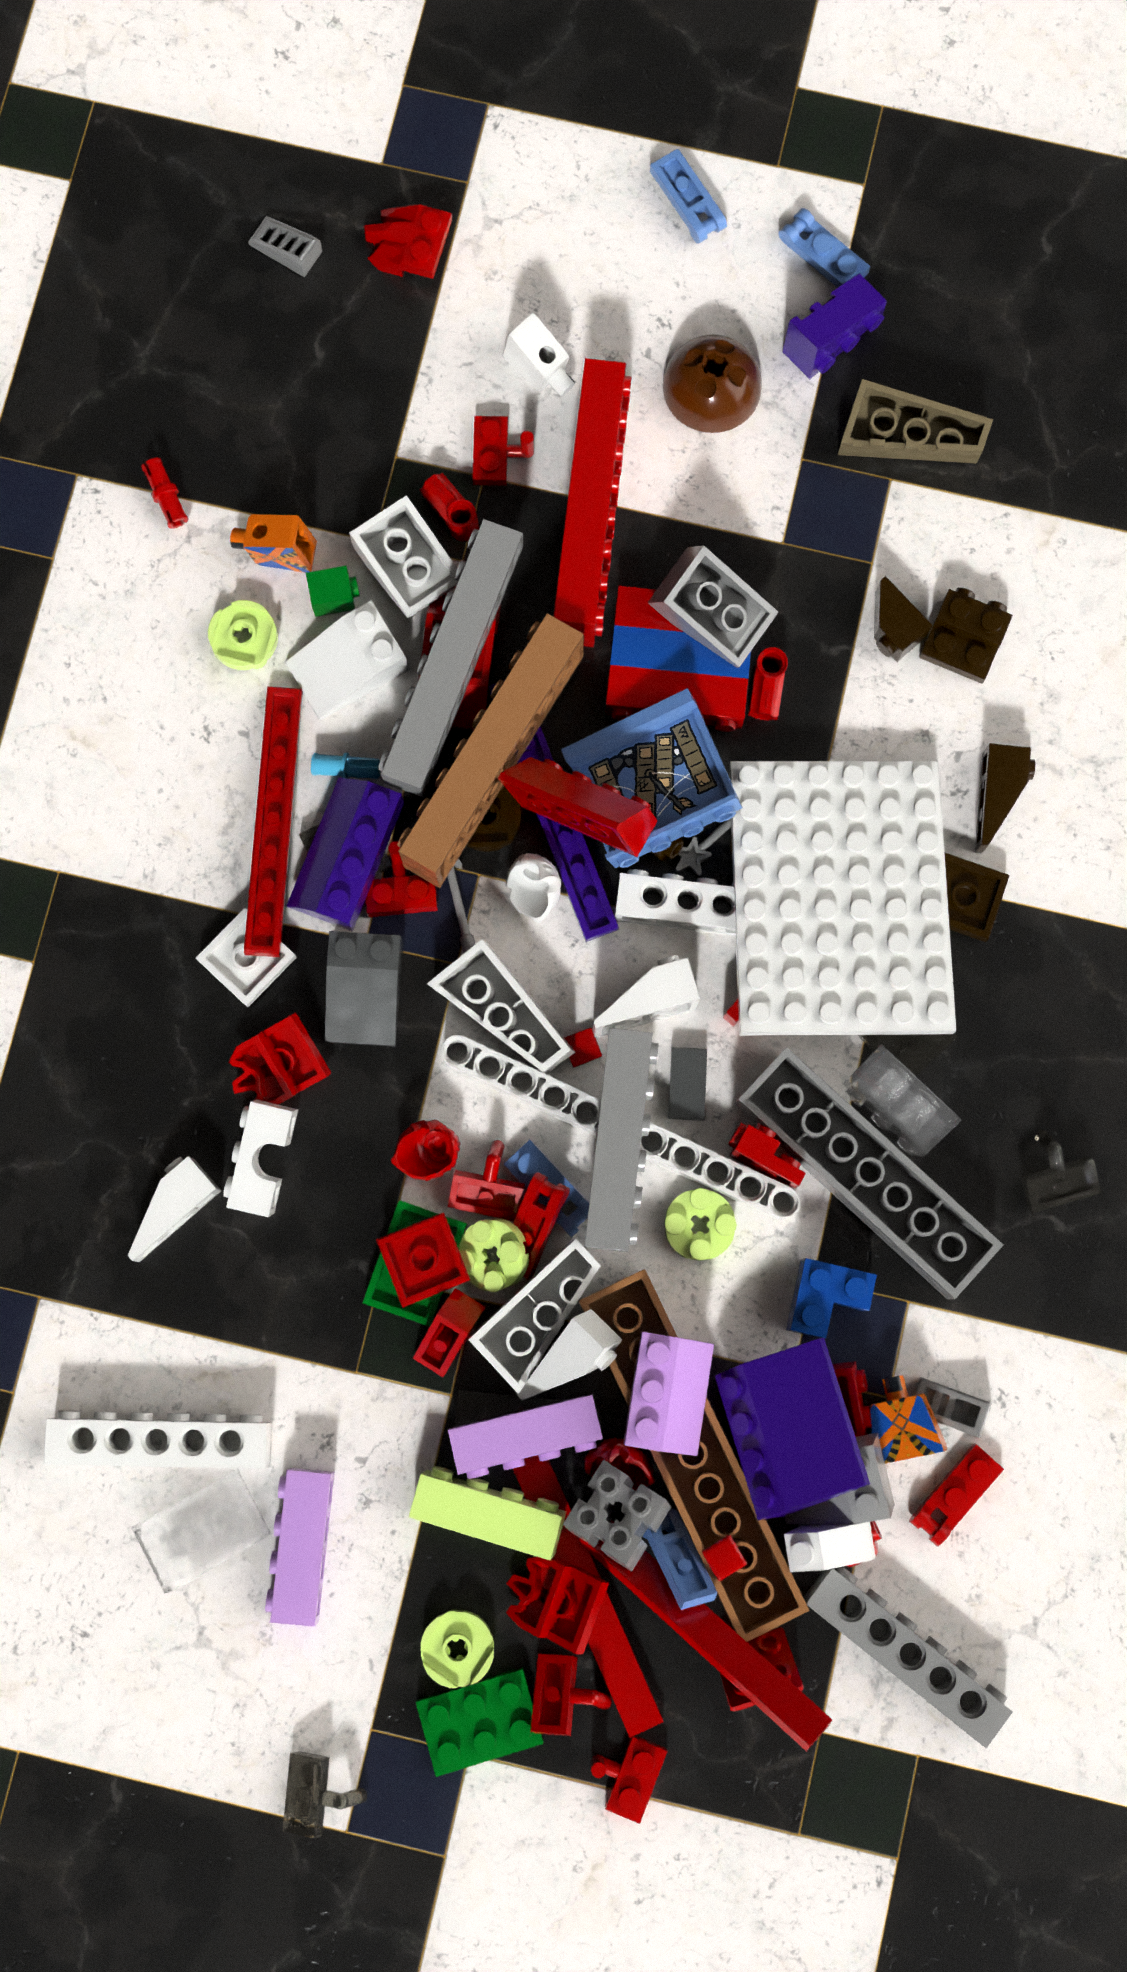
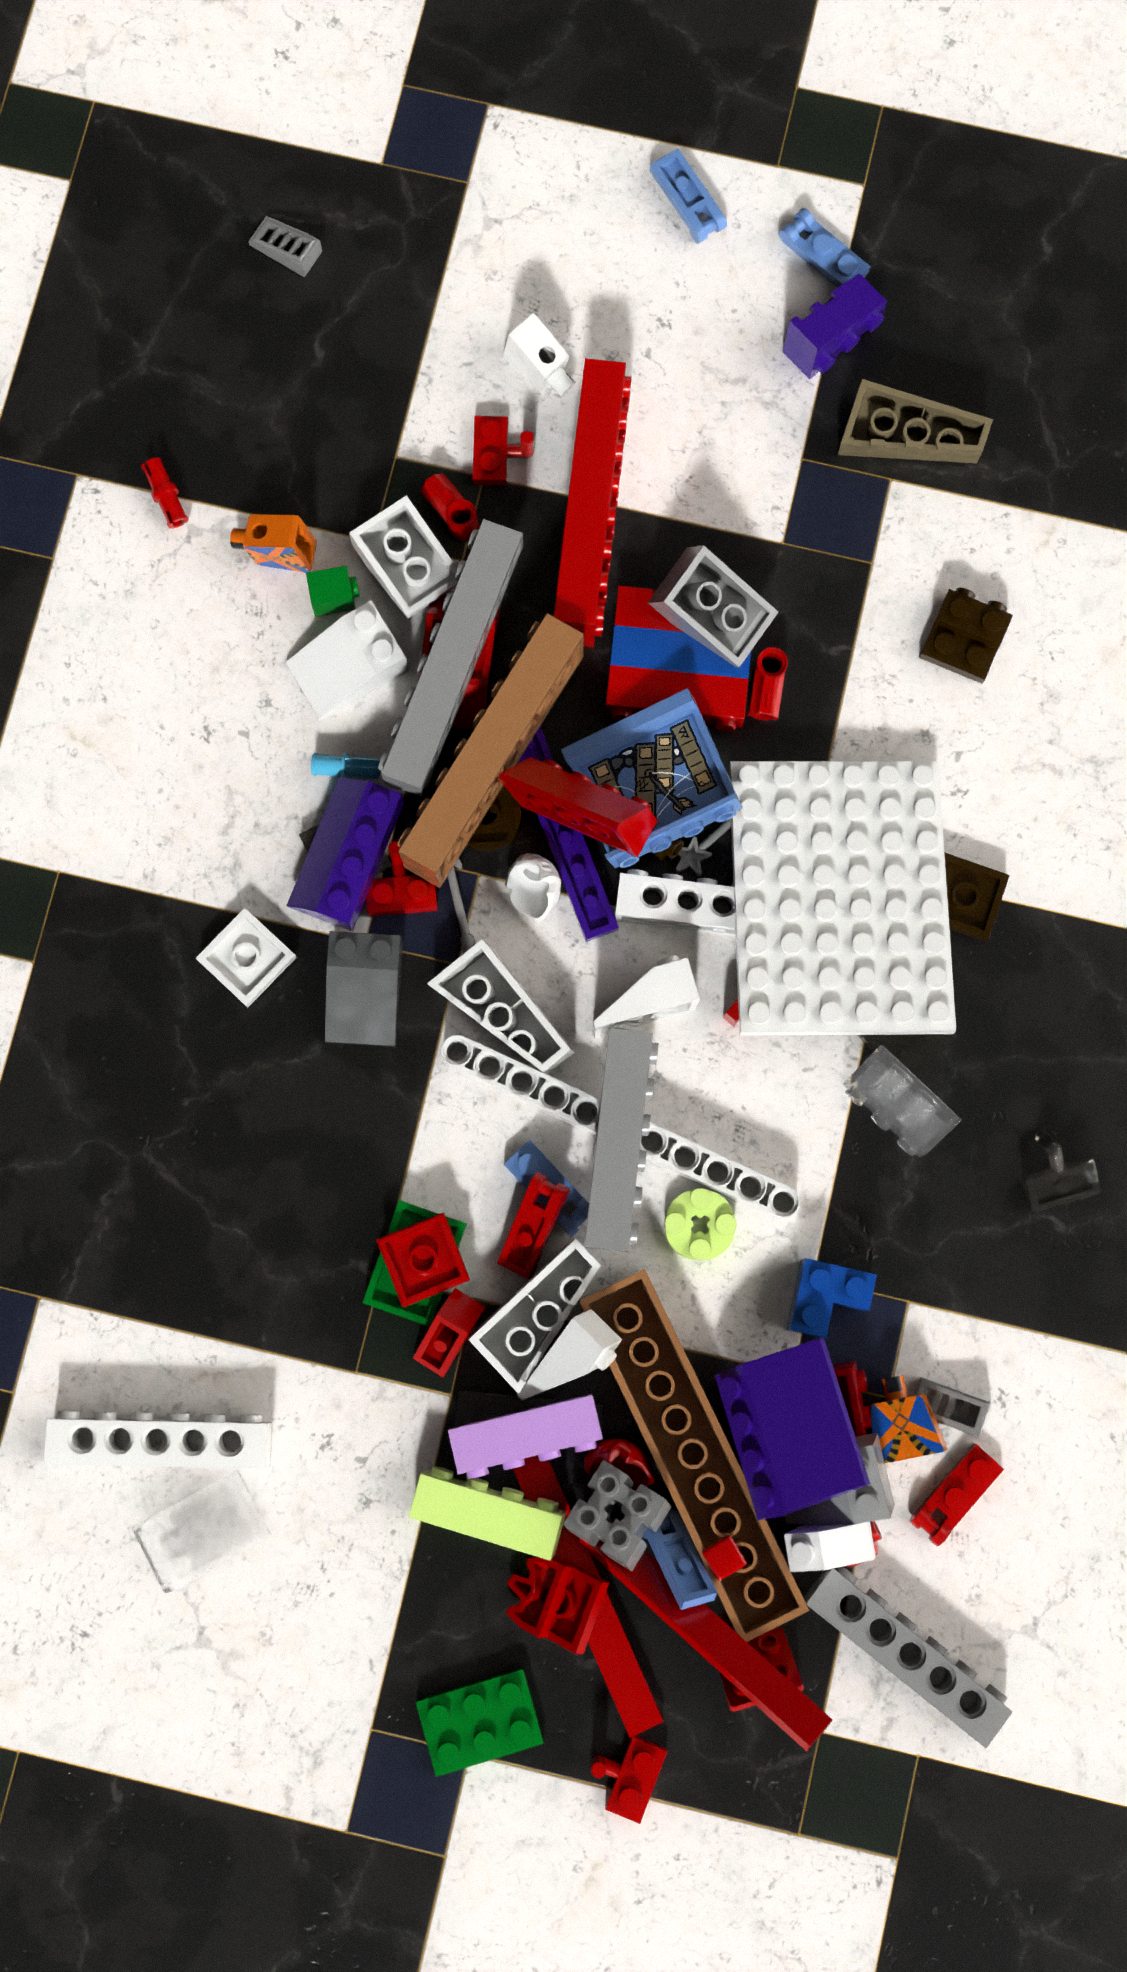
(175, 1201): white slope -> none
(233, 619): yellowish green plate -> none
(250, 1186): white arch -> none
(273, 822): red tile -> none
(278, 1062): red plate -> none
(301, 1547): lavender brick -> none
(309, 1795): clear smoke plate -> none
(409, 239): red plate -> none
(426, 1150): red hair -> none
(462, 1670): yellowish green plate -> none
(486, 1192): red plate -> none
(508, 1240): yellowish green plate -> none
(557, 1694): red plate -> none
(585, 1047): red piece -> none
(668, 1394): lavender slope -> none
(687, 1084): dark grey tile -> none
(706, 397): reddish brown piece -> none
(756, 1149): red plate -> none
(869, 1175): light grey brick -> none
(897, 622): dark brown slope -> none
(1003, 778): dark brown slope -> none

